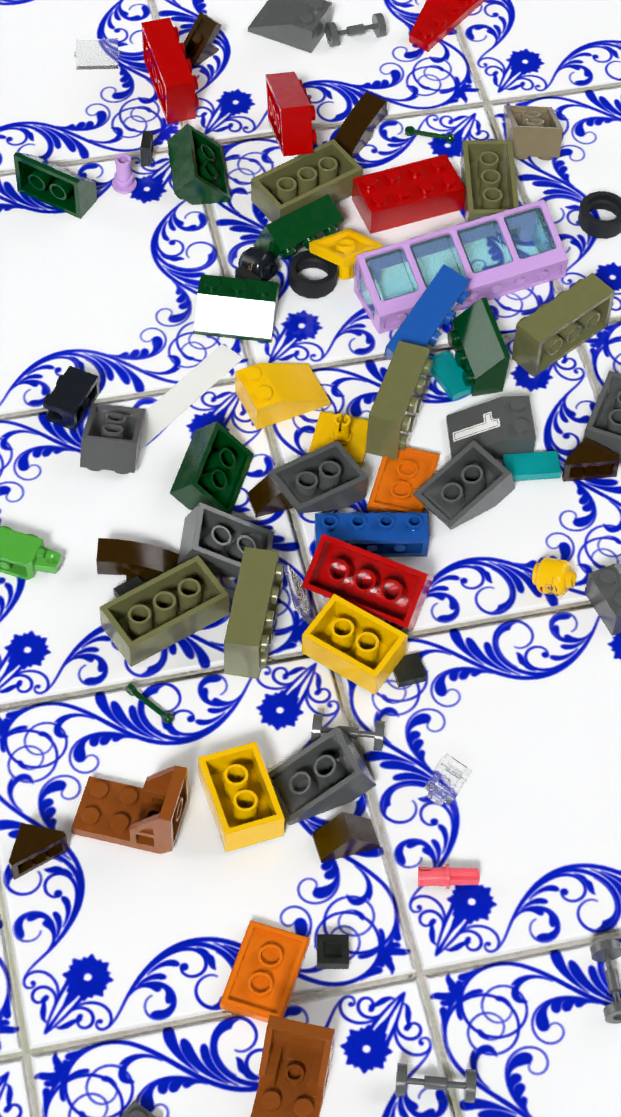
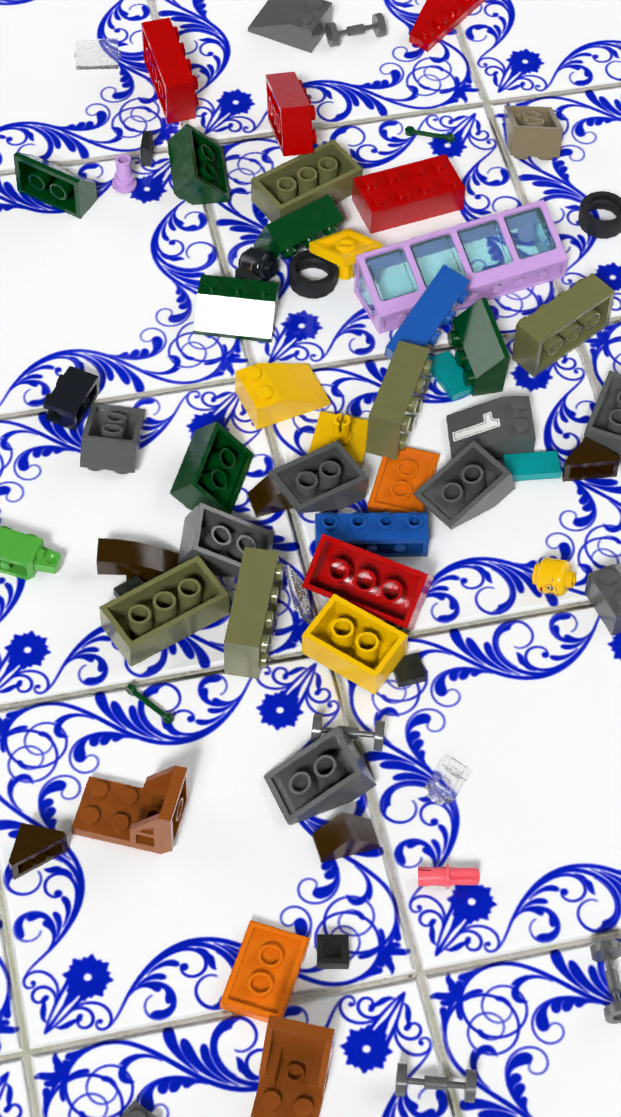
(187, 391): white sticker -> none
(200, 38): dark brown slope -> none
(241, 796): yellow brick -> none
(360, 123): dark brown slope -> none
(488, 177): olive brick -> none

